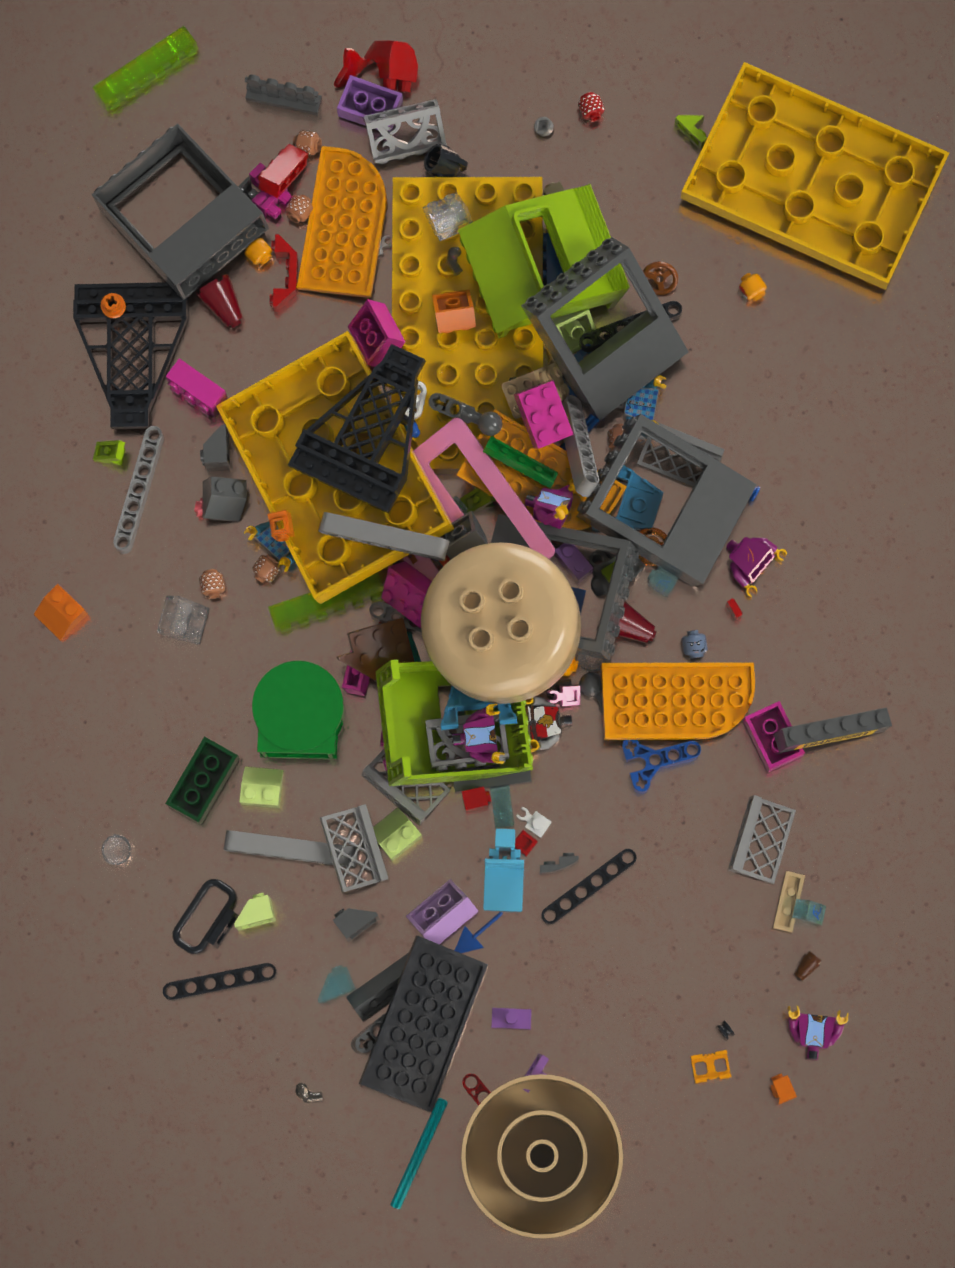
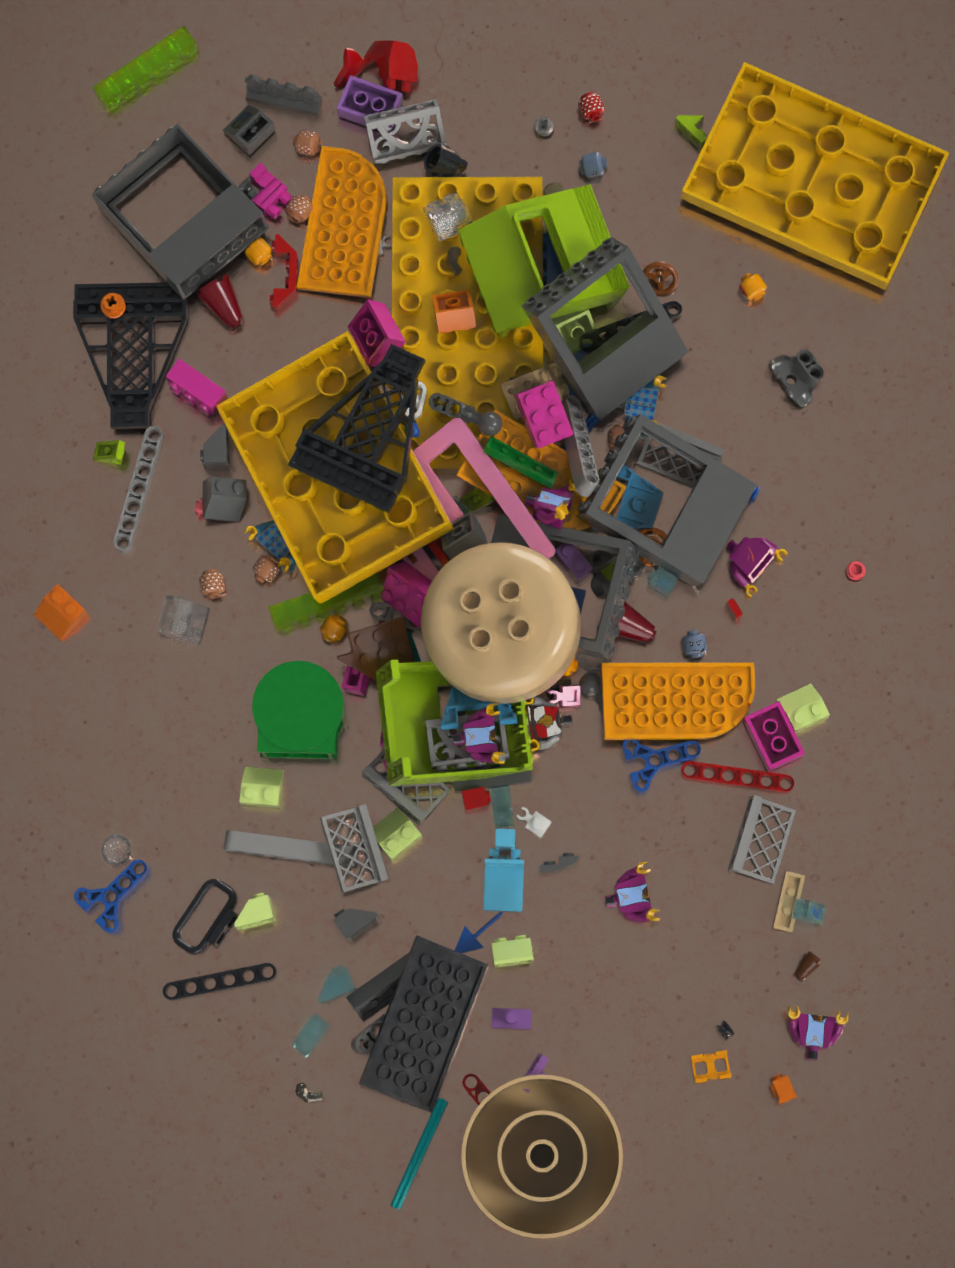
(100, 896): none -> blue beam
(202, 780): dark green brick -> none
(250, 129): none -> dark grey slope
(281, 534): orange window -> none
(282, 170): brick -> none
(311, 1035): none -> clear light blue slope
(334, 628): none -> light orange head
(384, 536): light grey beam -> none
(442, 913): lavender slope -> none
(512, 952): none -> yellowish green slope
(525, 843): red tile -> none
(590, 888): black beam -> none
(592, 164): none -> sand blue head
(632, 896): none -> torso
(737, 774): none -> red beam
(802, 390): none -> dark grey piece
(804, 708): none -> yellowish green slope
(832, 730): dark grey brick -> none
(855, 570): none -> coral plate

